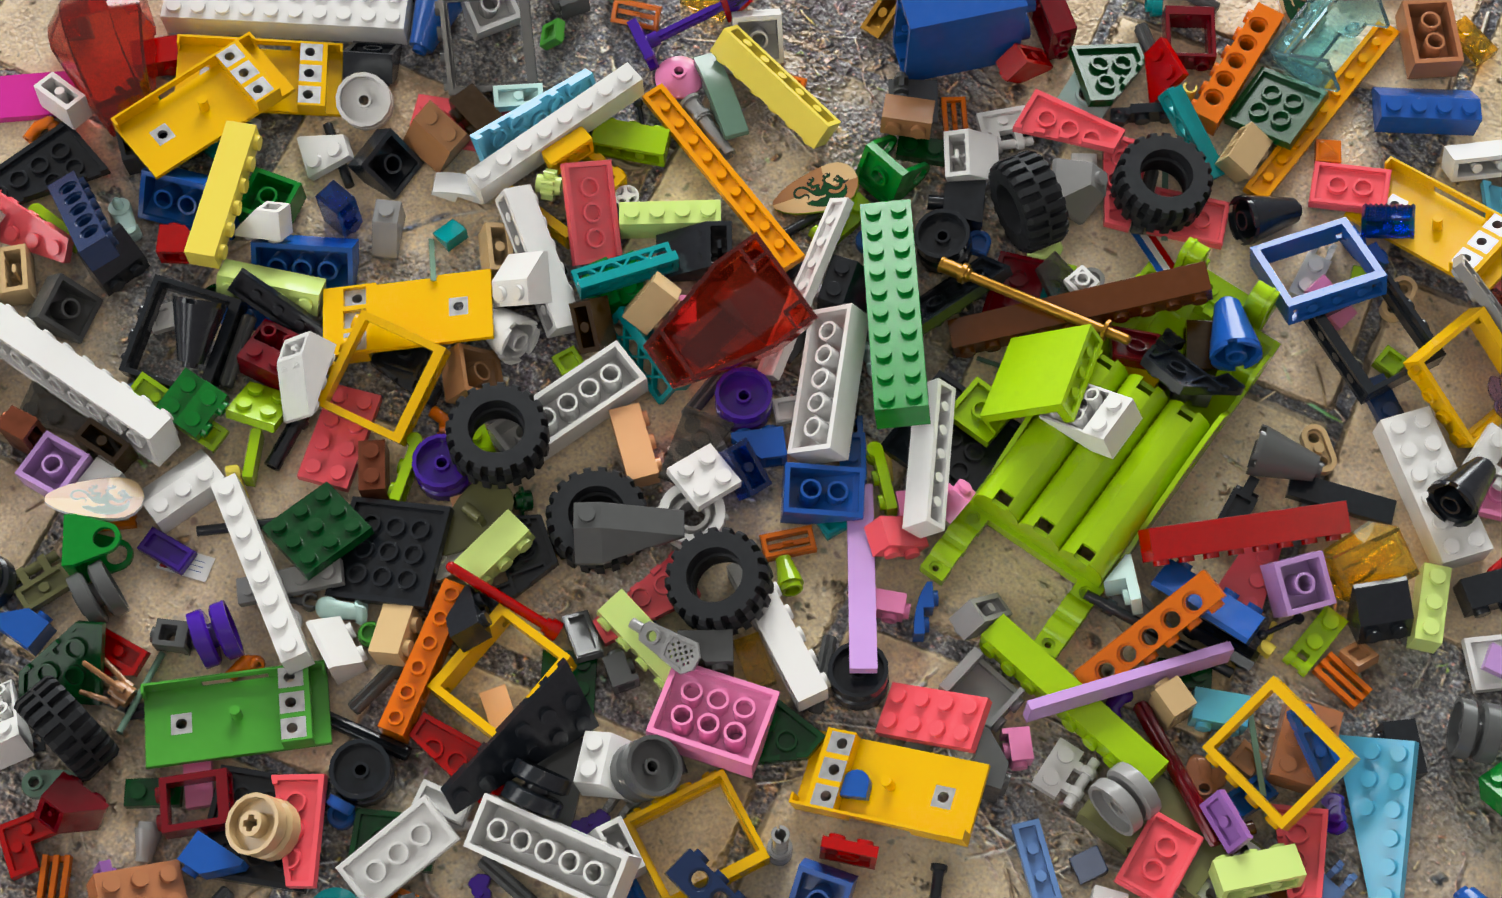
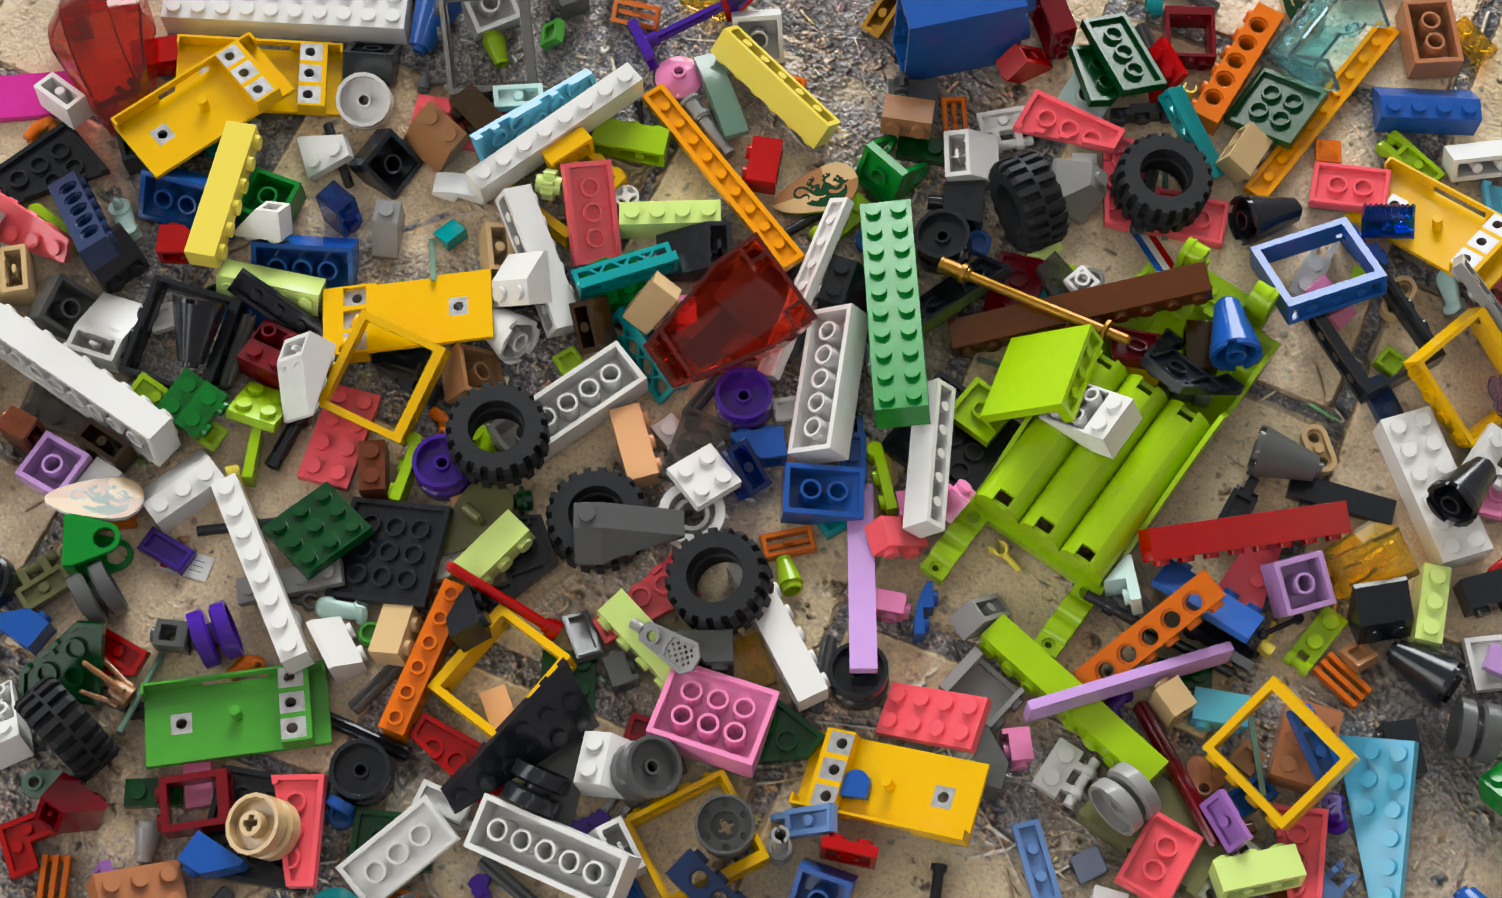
(104, 331): none -> white slope
(425, 83): none -> dark grey hand
(495, 46): none -> lime cone
(636, 726): none -> dark red plate
(665, 429): none -> white plate
(729, 809): none -> dark grey wheel
(763, 164): none -> red brick
(808, 820): none -> medium blue hinge
(1003, 552): none -> light yellow hand
(1123, 54): none -> plate
(1408, 154): none -> lime plate
(1427, 670): none -> black cone
(1450, 293): none -> light aqua piece

